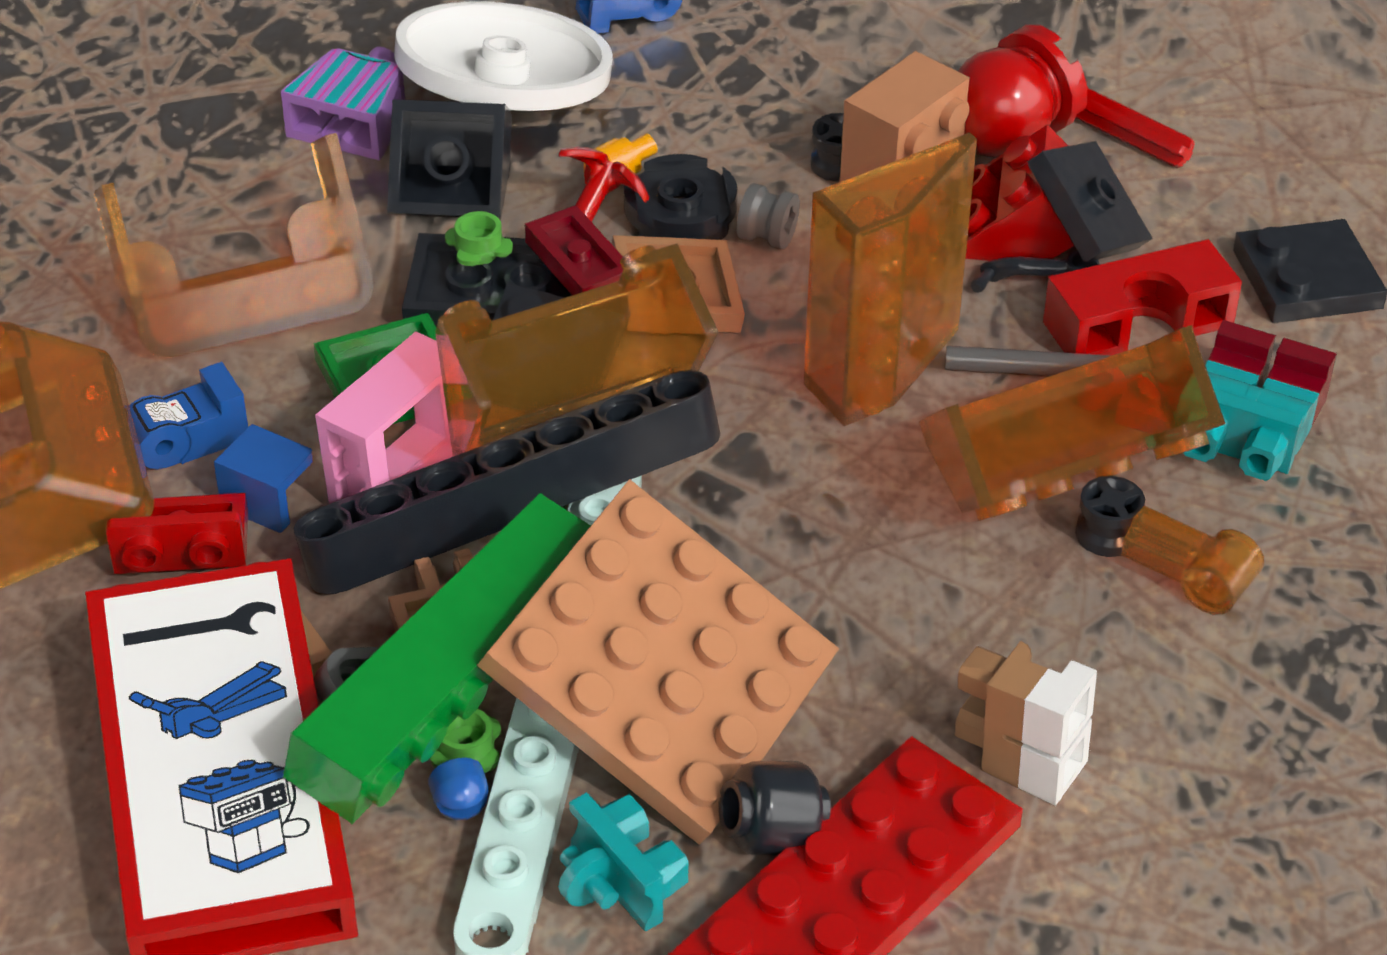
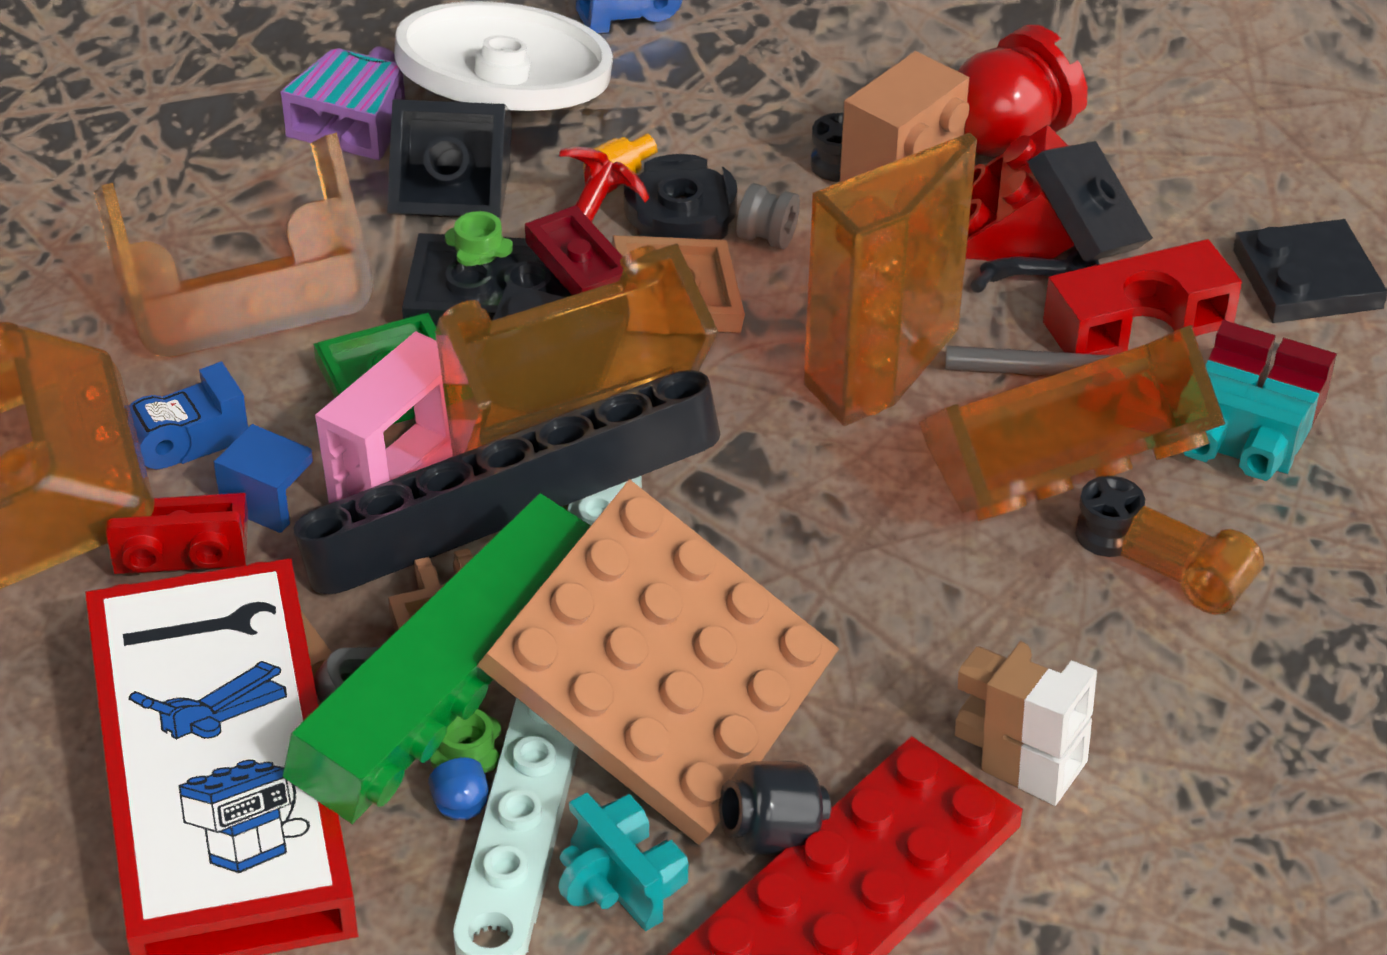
(1137, 129): red axle -> none

